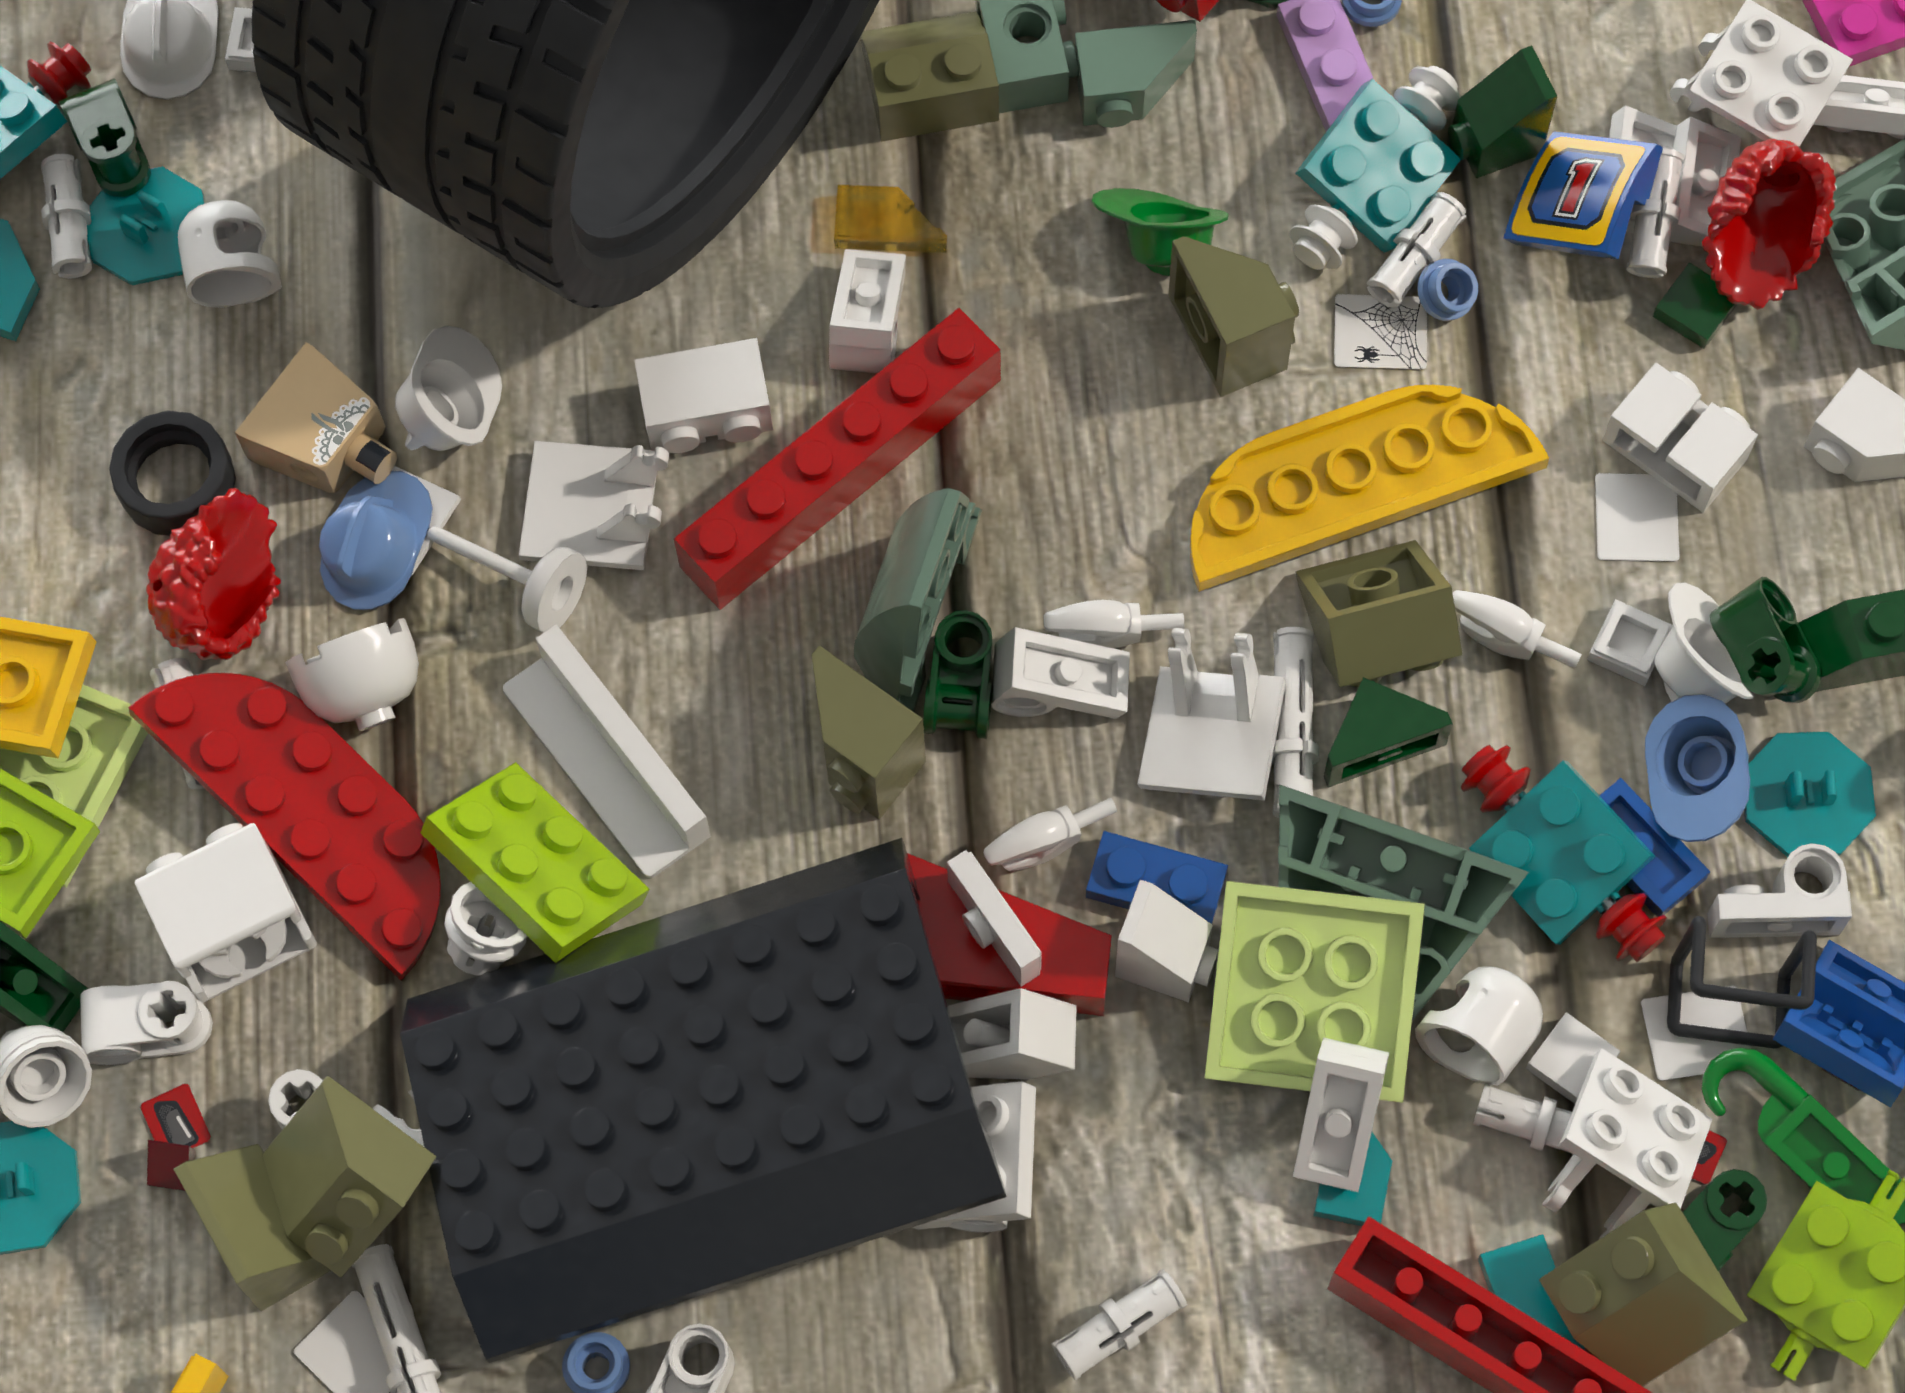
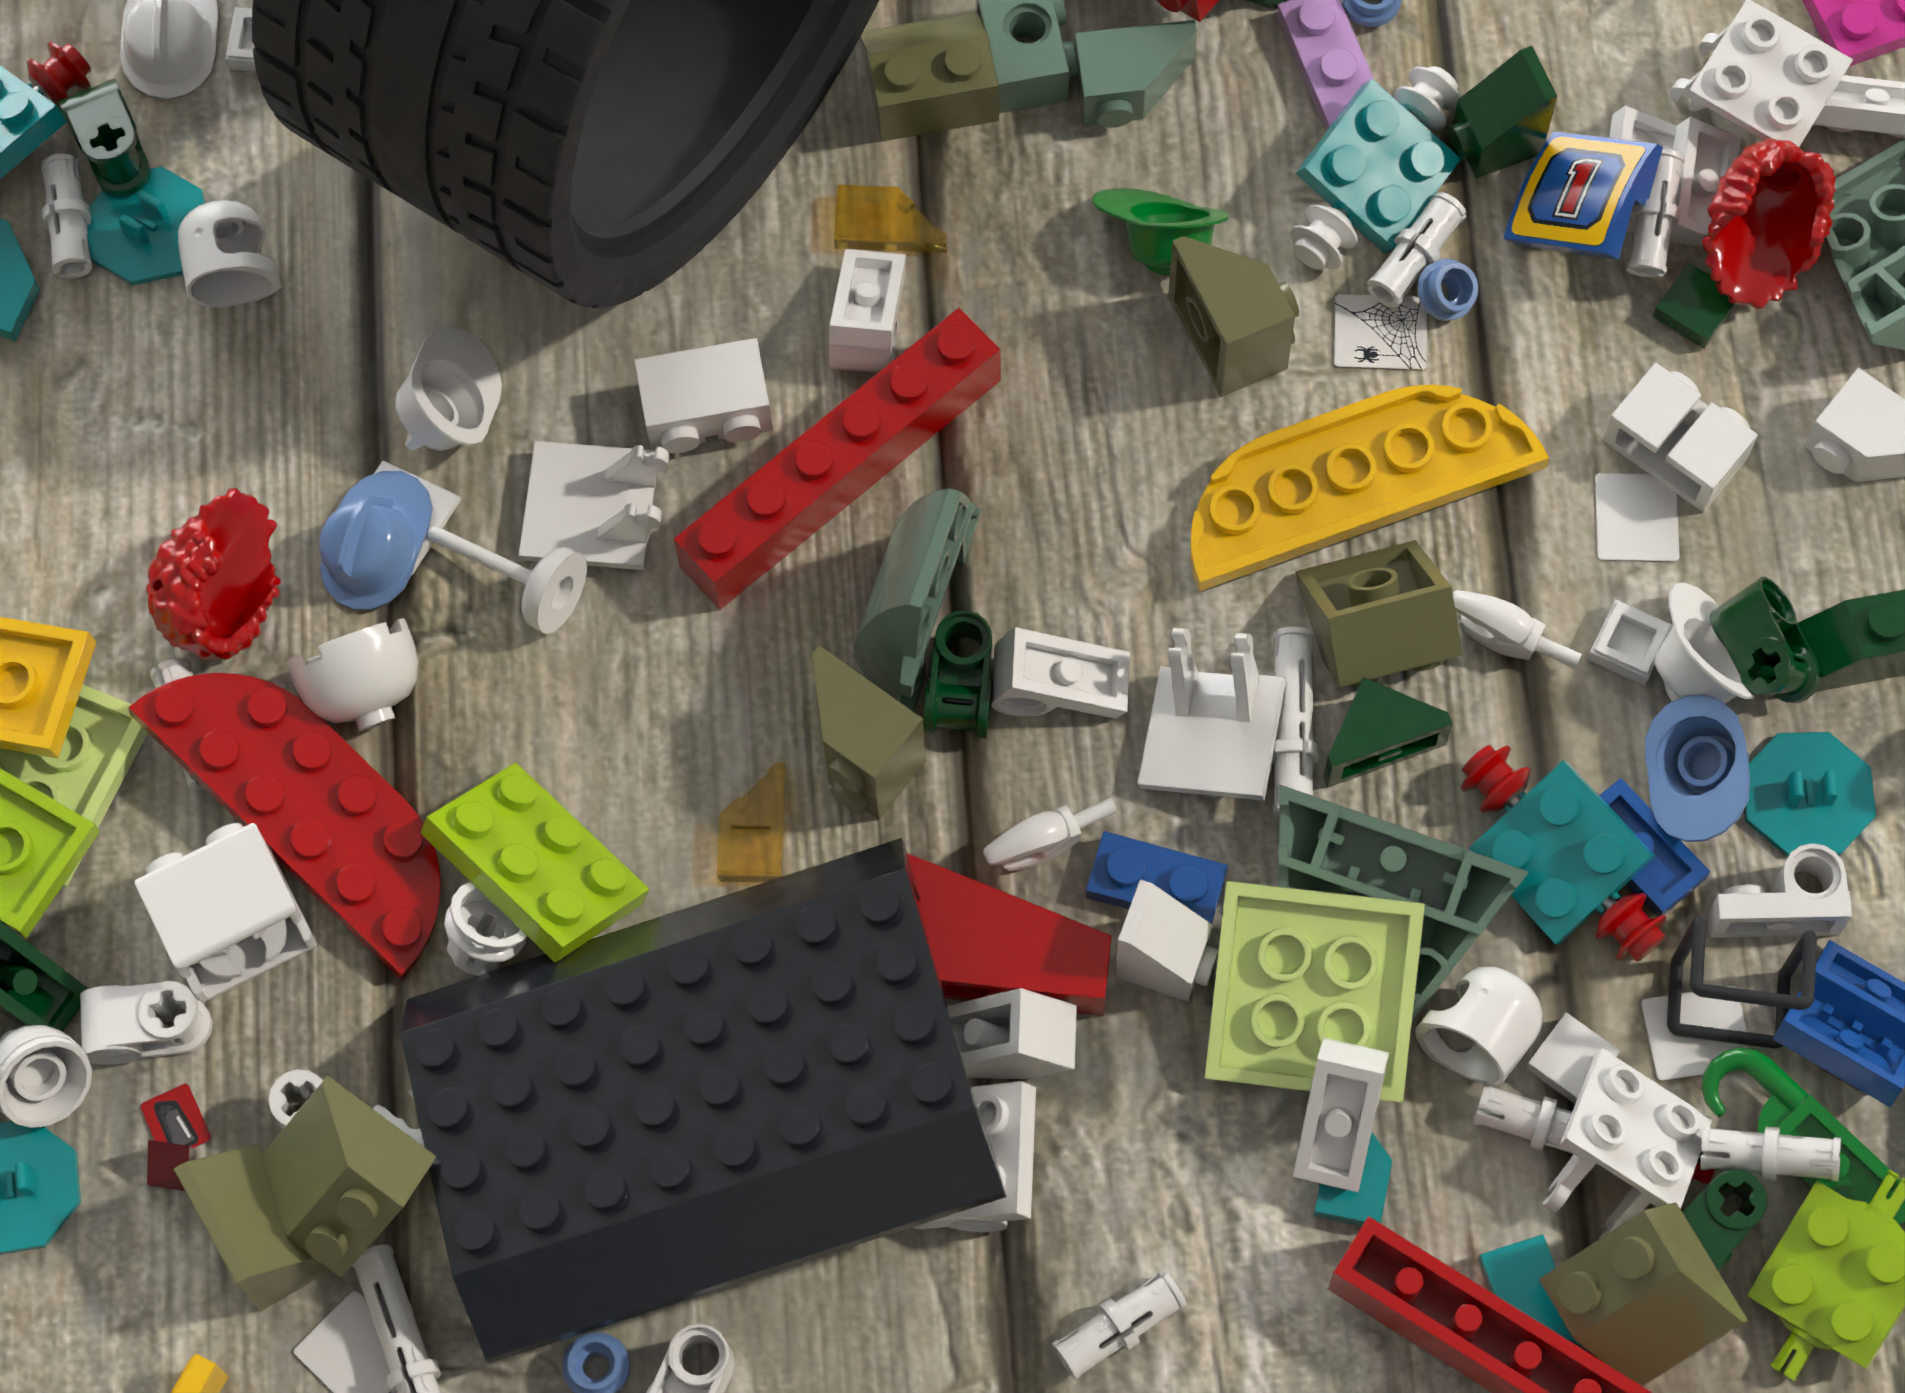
(149, 436): black tyre -> none
(317, 426): tan torso -> none
(606, 756): white panel -> none
(754, 832): none -> clear yellow tile
(992, 919): white plate -> none
(1107, 622): white hand -> none
(1771, 1153): none -> white pin

